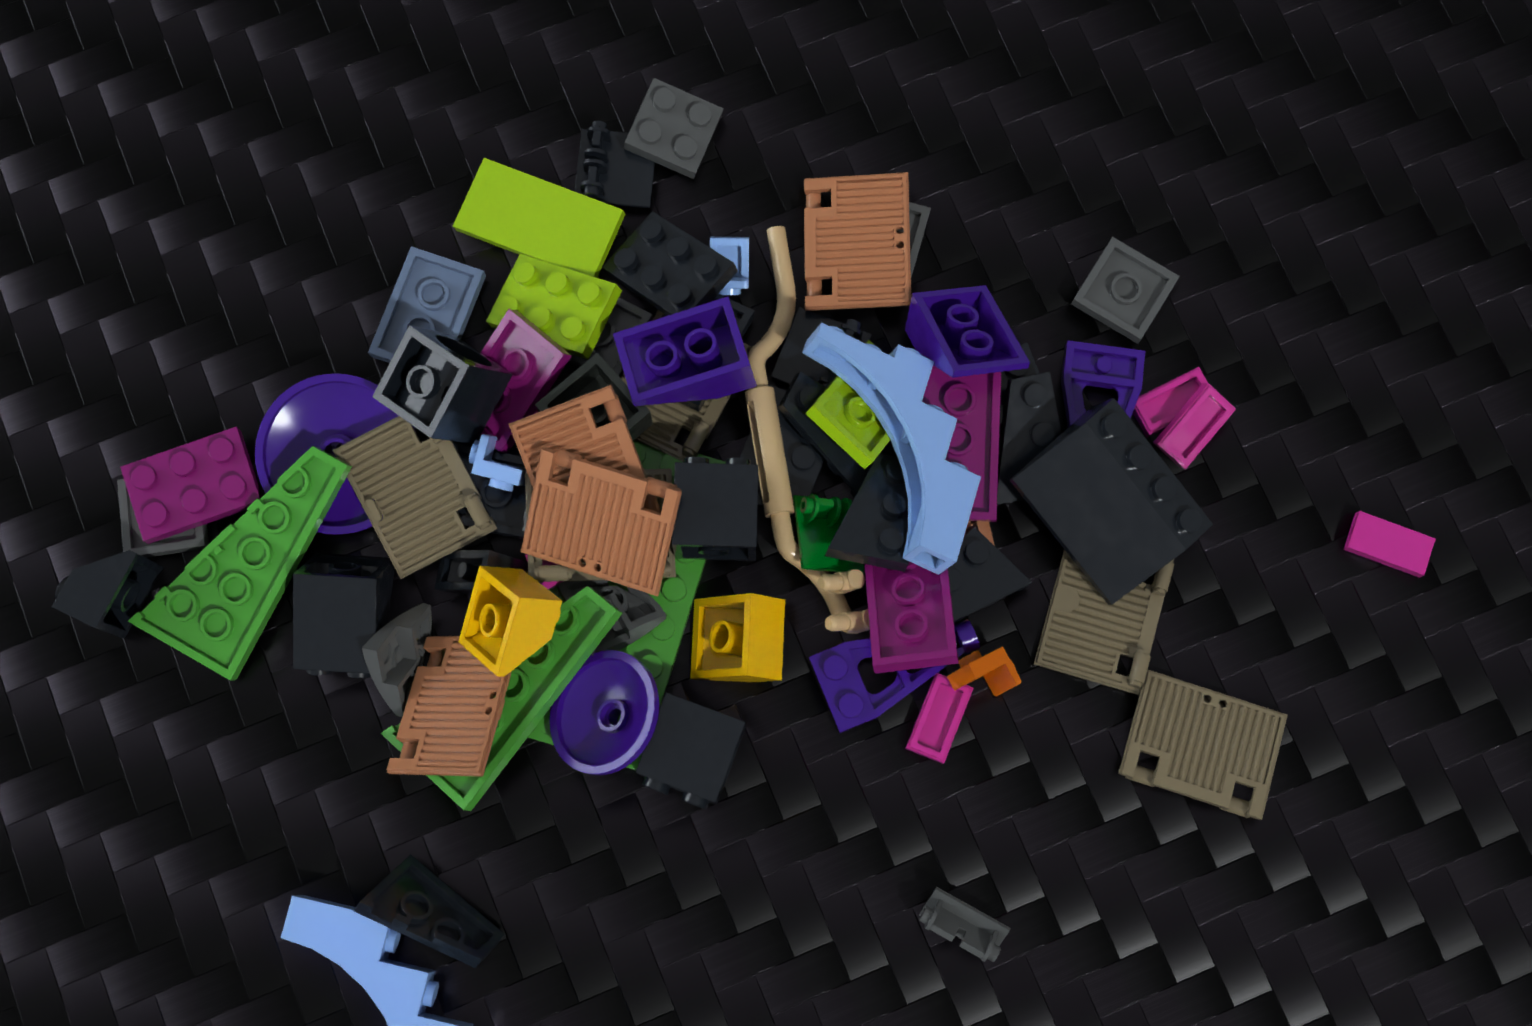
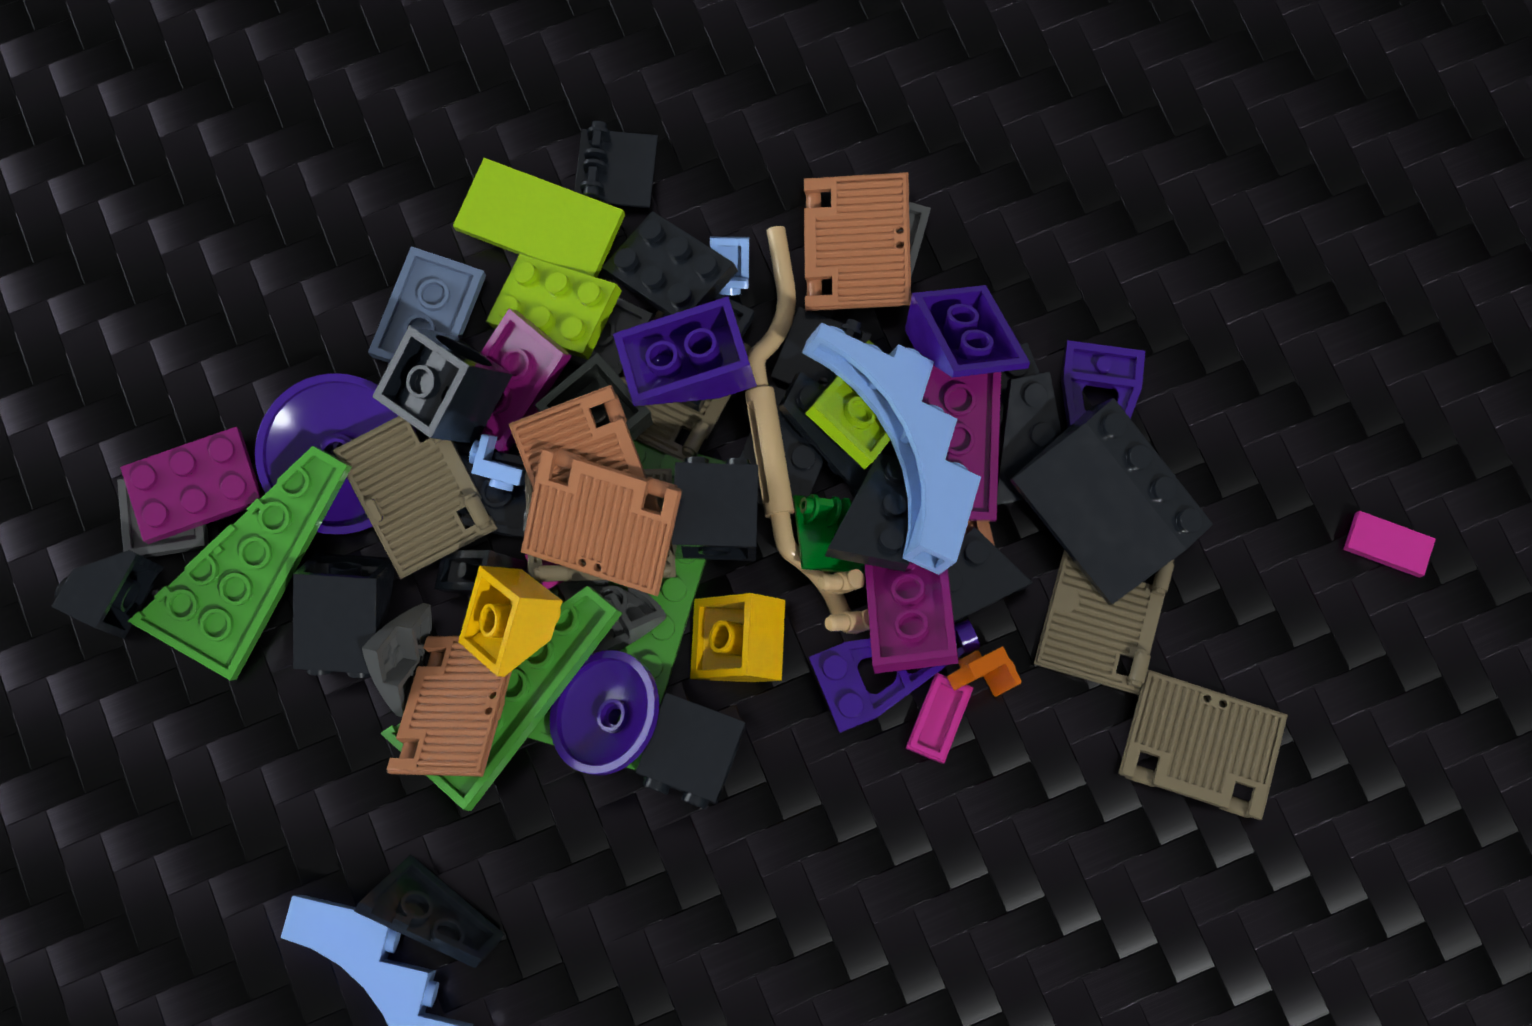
(673, 128): dark grey plate -> none
(953, 918): dark grey hinge -> none
(1125, 290): dark grey plate -> none
(1159, 406): dark pink tile -> none
(1194, 425): dark pink tile -> none

